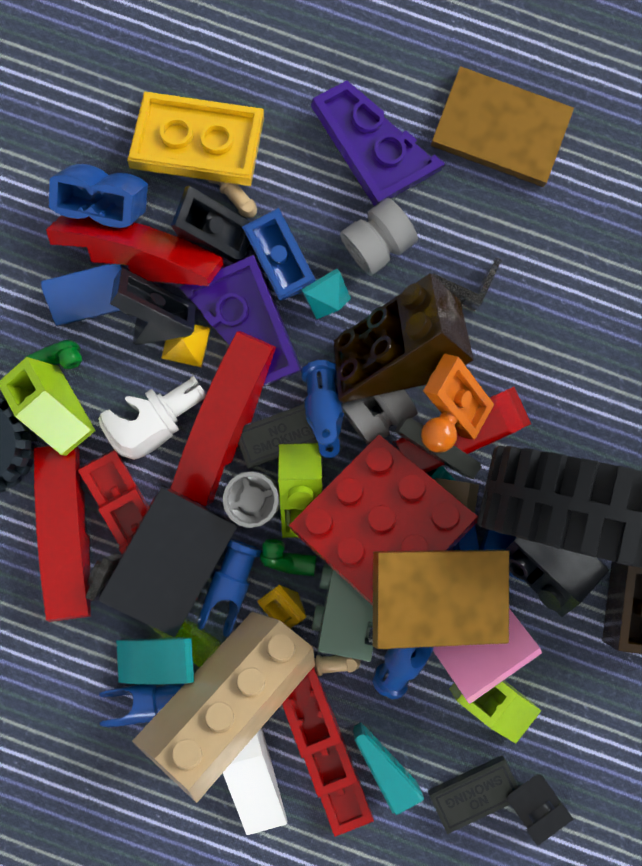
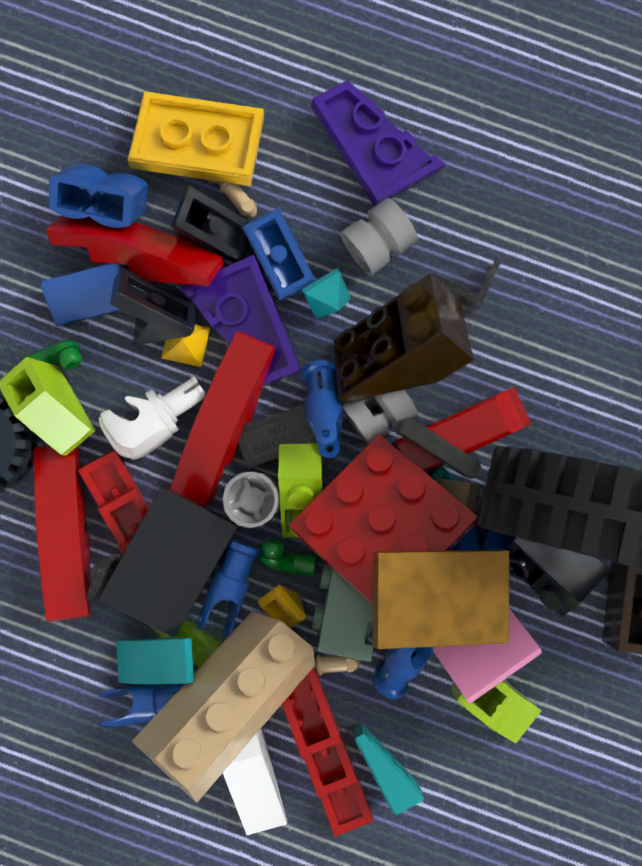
(461, 403): orange plate -> none
(473, 794): pearl dark grey tile -> none
(502, 126): pearl gold tile -> none
(539, 809): black slope -> none

